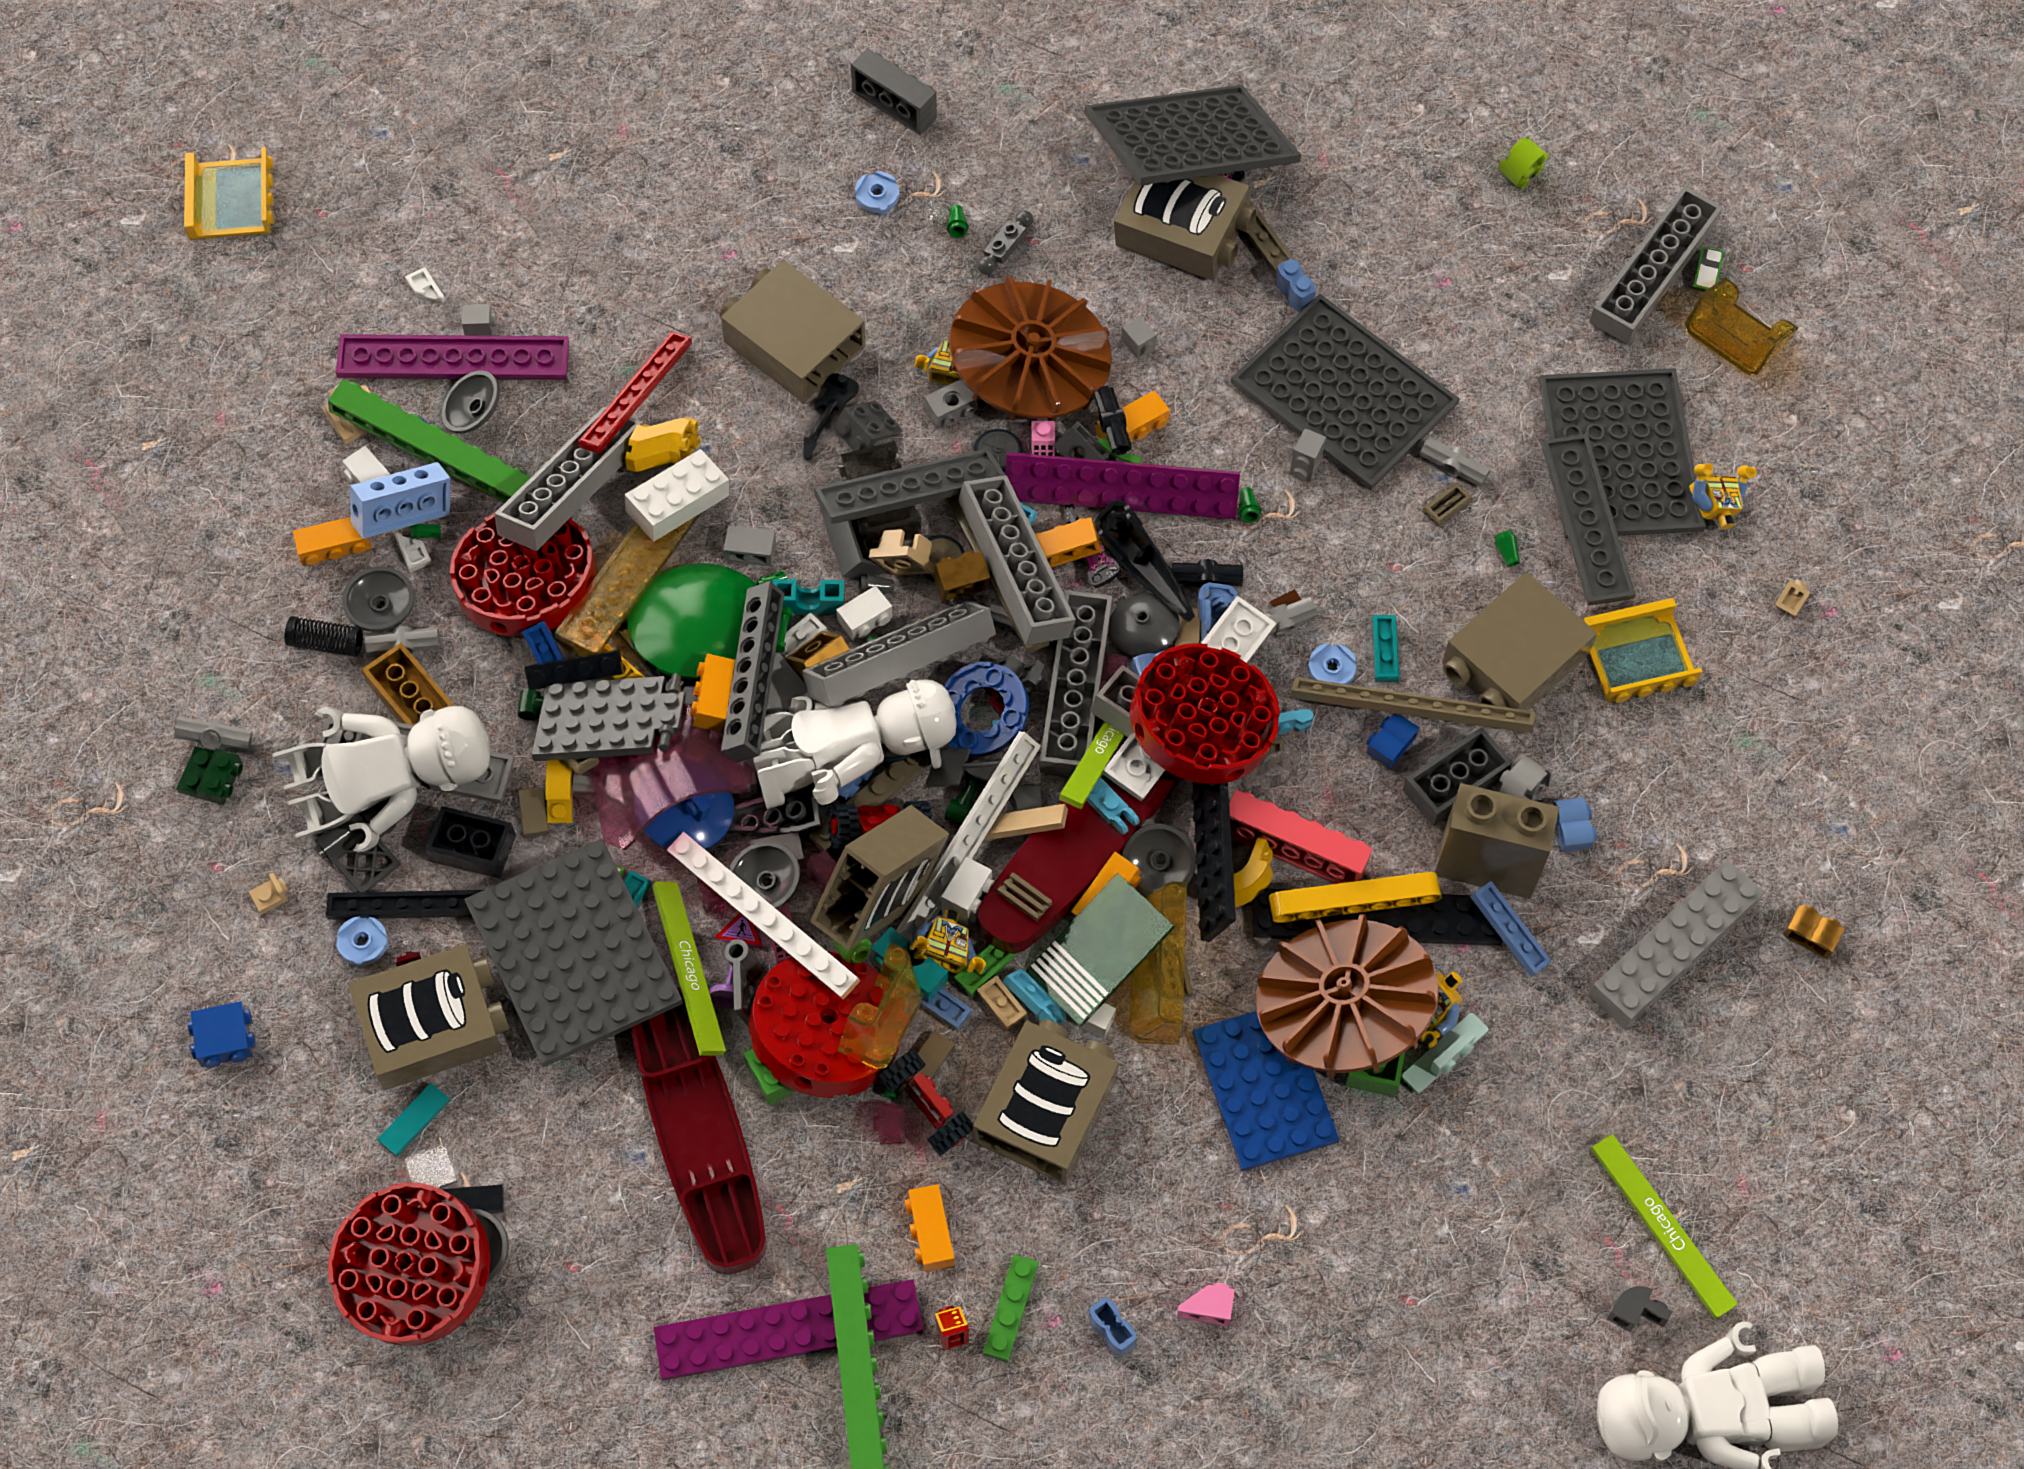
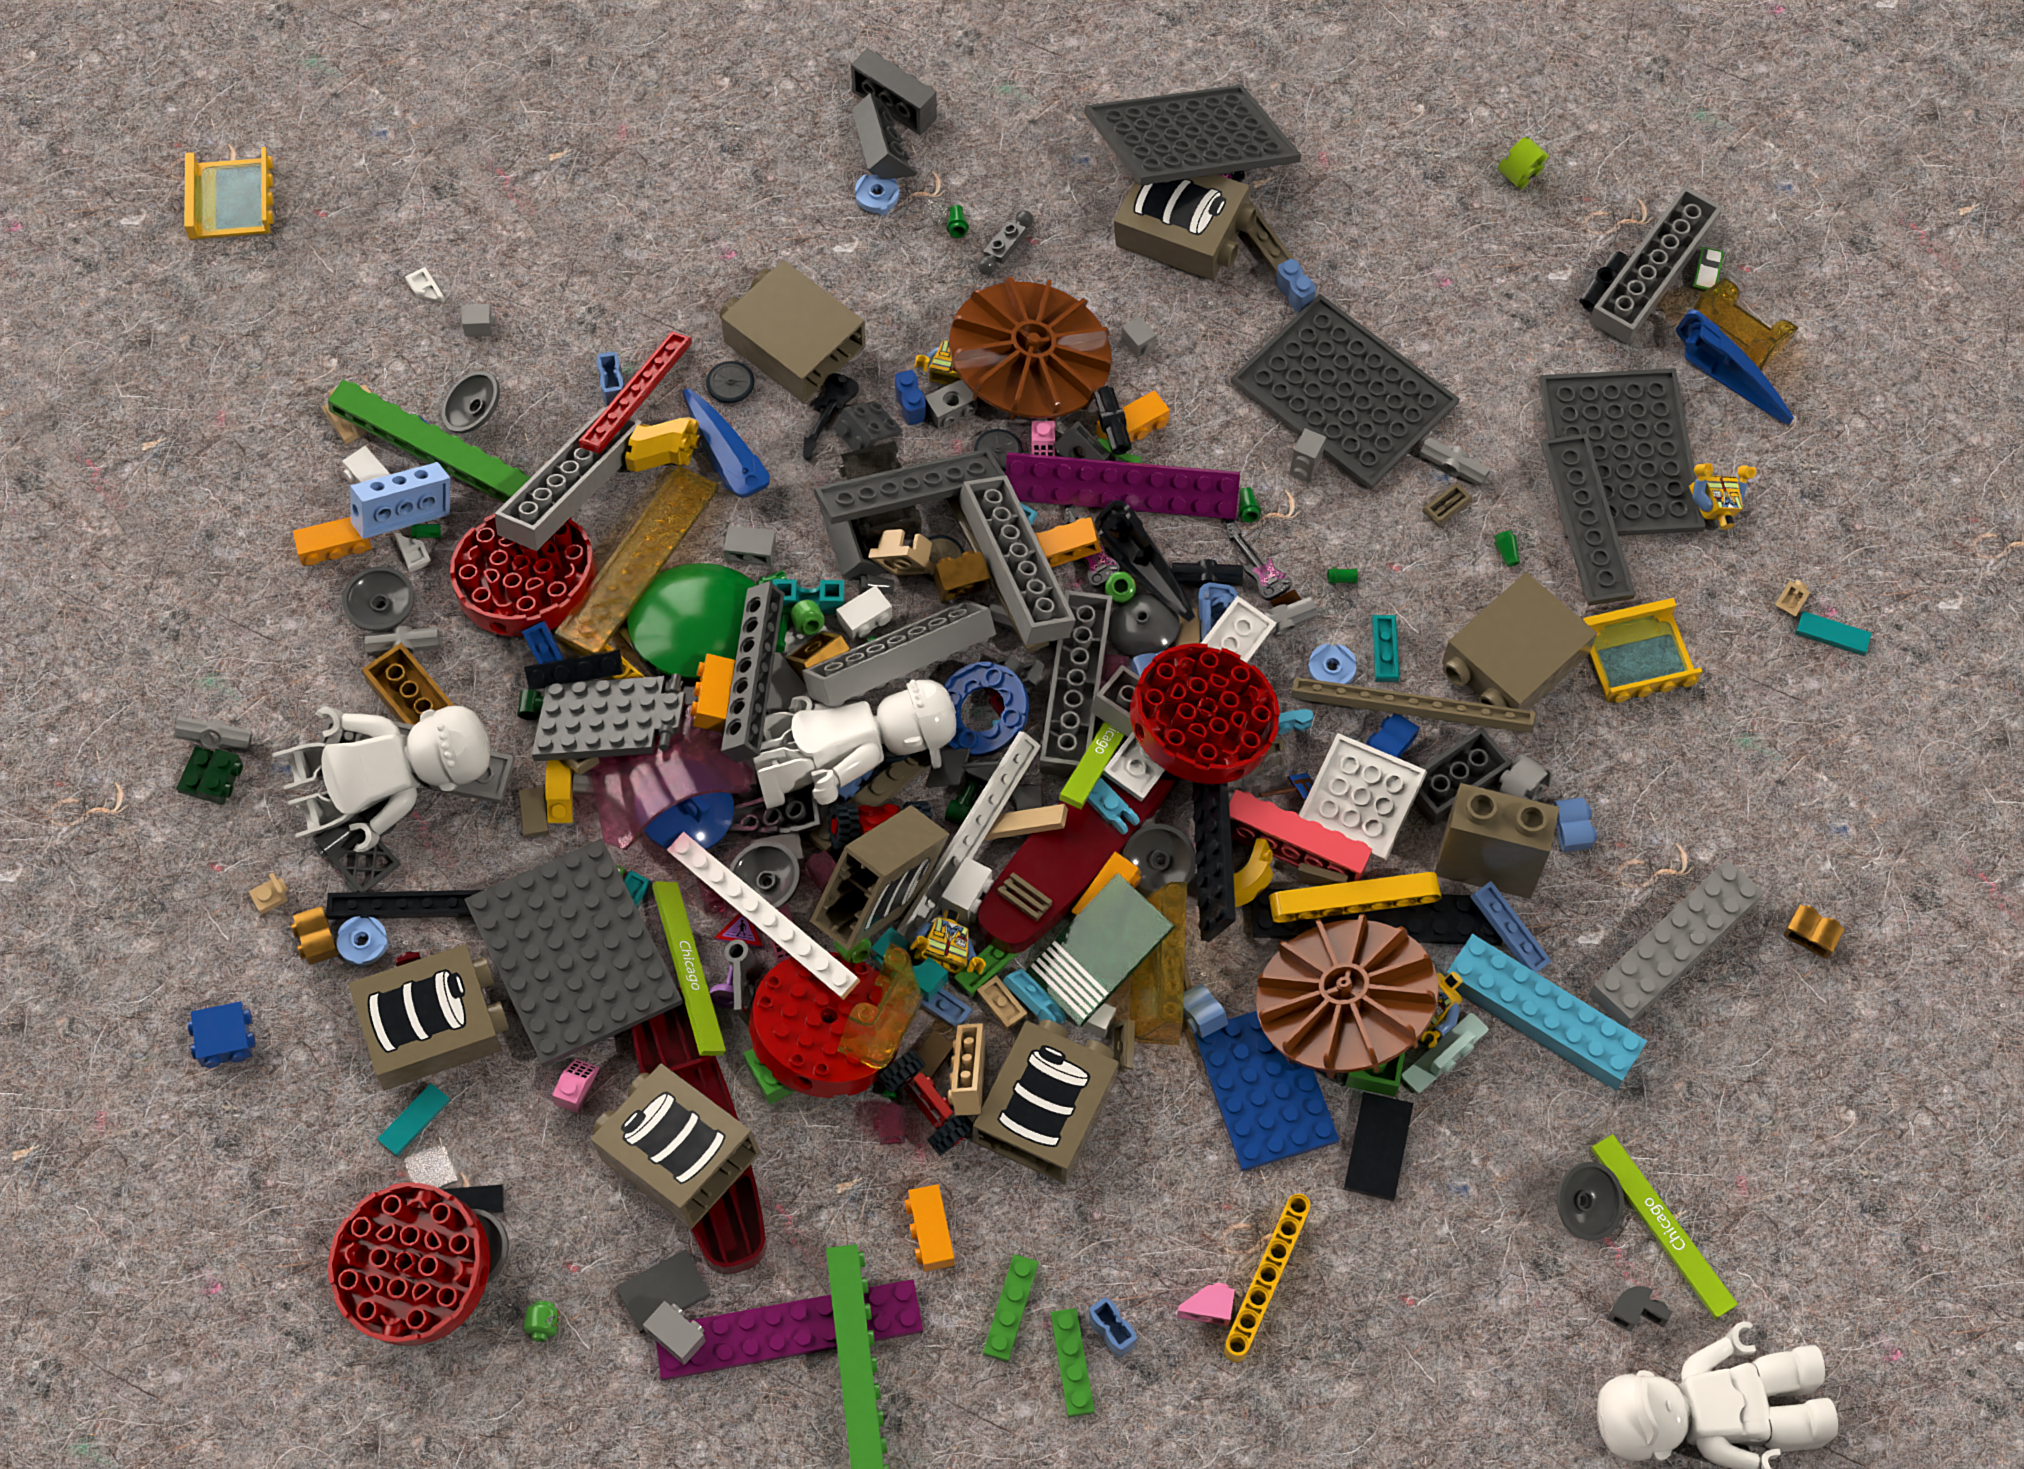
(295, 630): black piece -> none
(315, 935): none -> pearl gold brick
(452, 356): magenta plate -> none
(470, 842): black brick -> none
(541, 1320): none -> bright green head
(575, 1085): none -> bright pink slope
(610, 375): none -> medium blue brick
(671, 1281): none -> dark grey tile
(674, 1144): none -> dark tan brick
(675, 1332): none -> light grey brick
(676, 495): white brick -> none
(727, 452): none -> blue piece
(730, 382): none -> dark grey wheel
(807, 617): none -> bright green head
(880, 140): none -> dark grey wedge
(910, 397): none -> blue brick
(952, 1327): red slope -> none
(968, 1069): none -> tan brick
(1072, 1362): none -> bright green plate
(1120, 587): none -> bright green head
(1123, 1044): none -> dark tan tile
(1203, 1011): none -> medium blue brick
(1262, 1288): none -> yellow beam
(1270, 580): none -> black piece
(1301, 784): none -> piece
(1319, 876): none -> dark tan tile
(1342, 575): none -> green pin
(1363, 794): none -> white plate
(1378, 1146): none -> black tile
(1546, 1012): none -> medium azure brick
(1600, 1201): none -> dark grey dish
(1607, 273): none -> black piece
(1728, 364): none -> blue piece
(1833, 633): none -> teal tile

